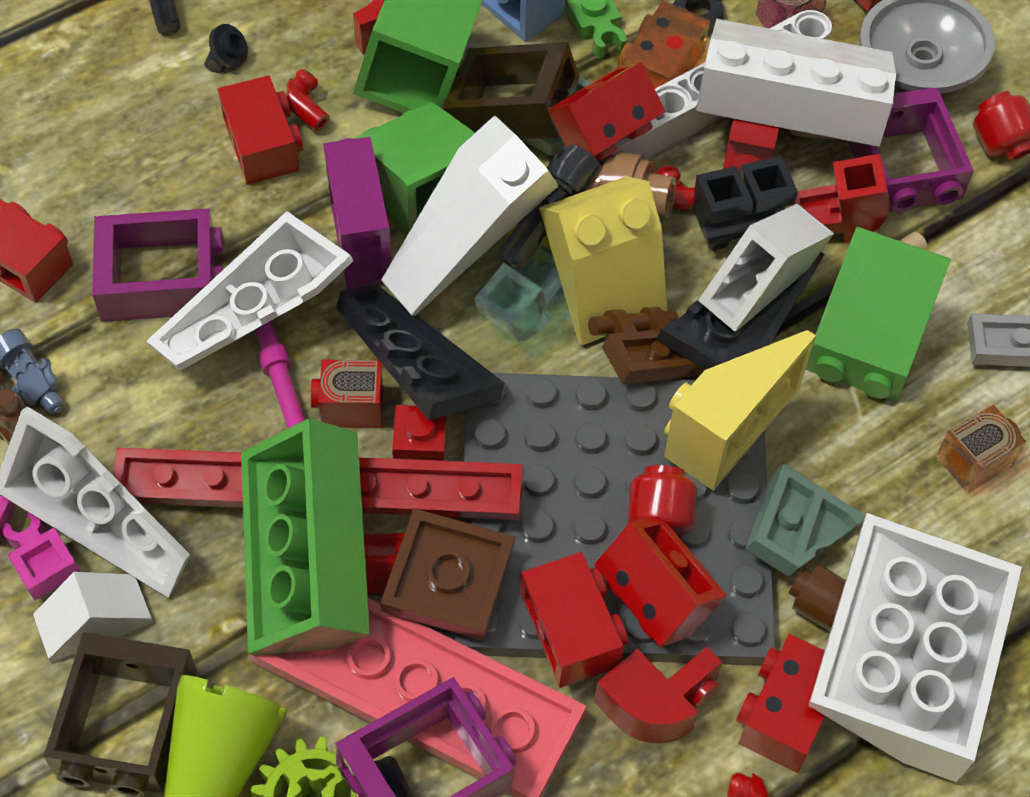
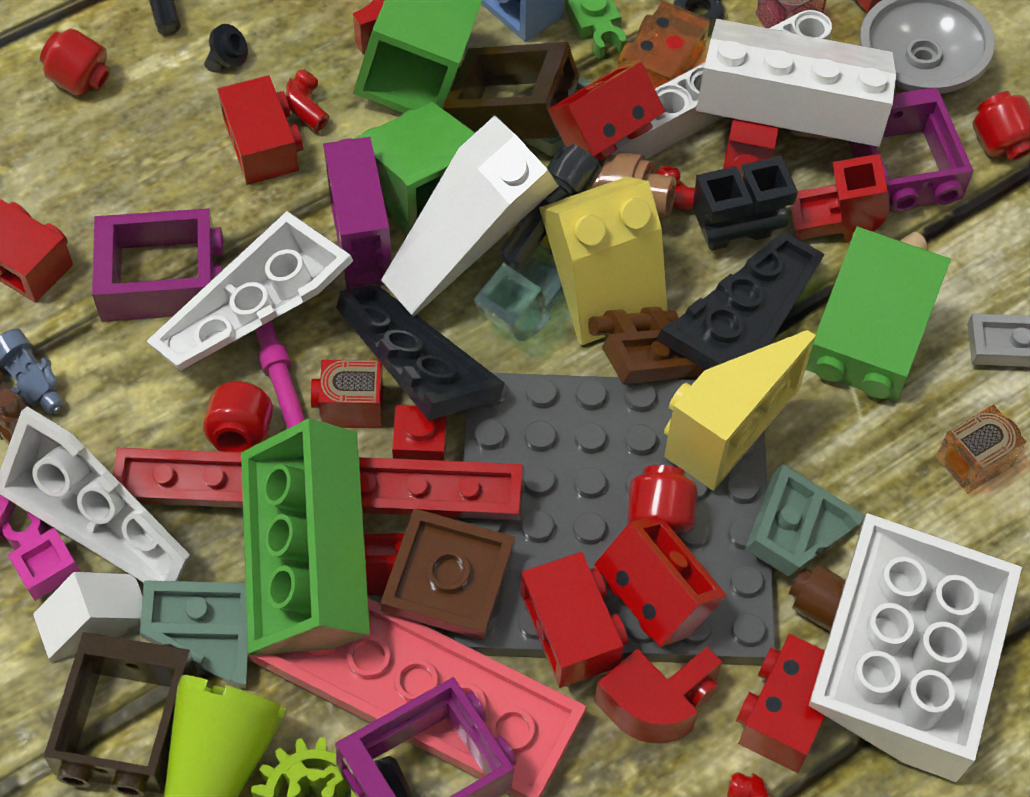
(74, 62): none -> red head
(200, 618): none -> sand green wing
(237, 417): none -> red head
(764, 264): white slope -> none

